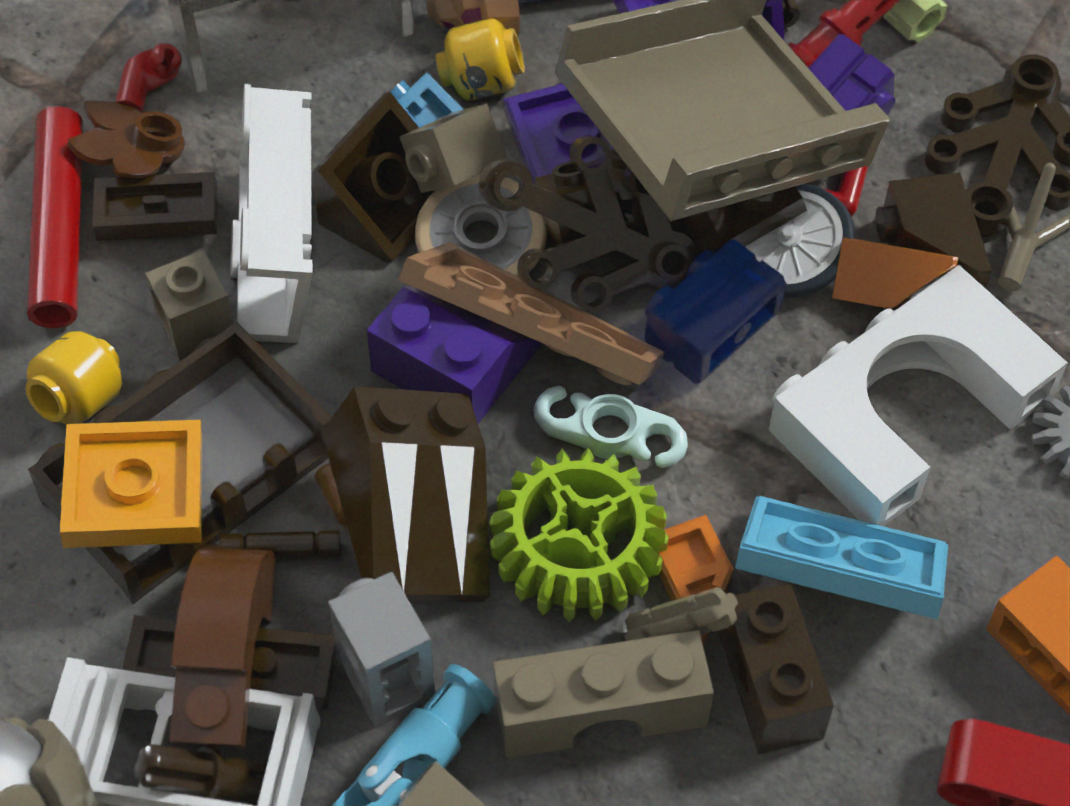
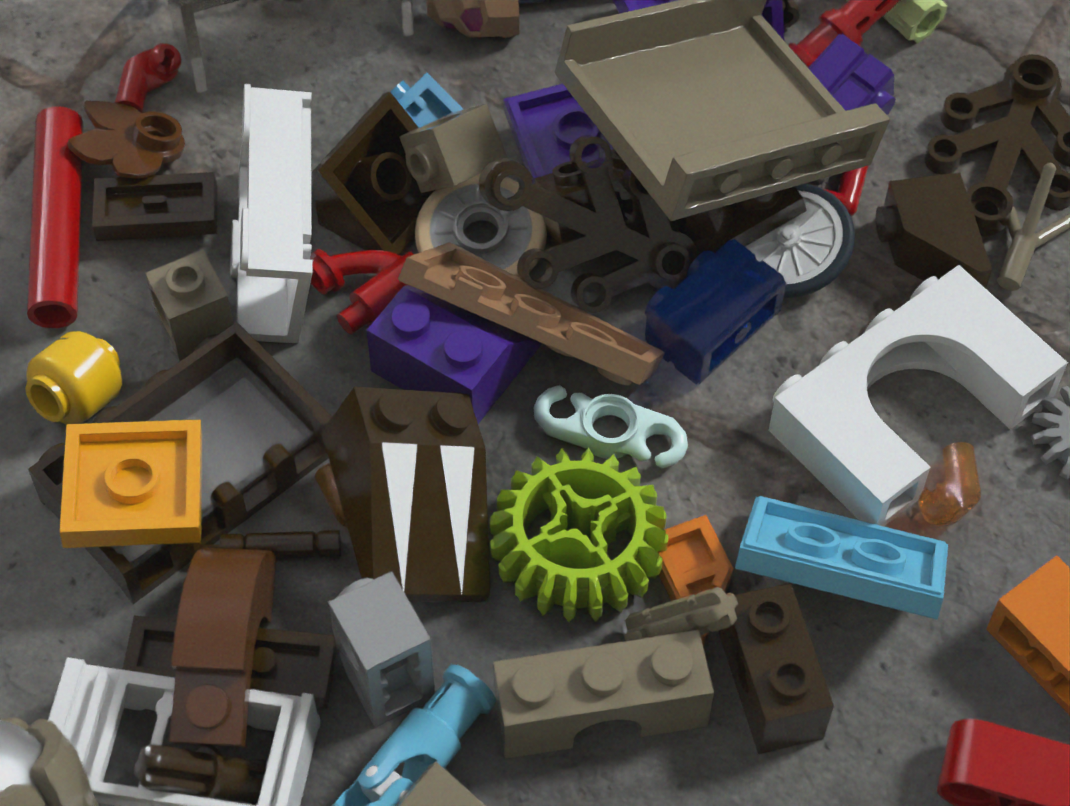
(370, 297): none -> red plant
(480, 59): yellow head -> none
(885, 273): orange tile -> none
(958, 493): none -> clear orange arm

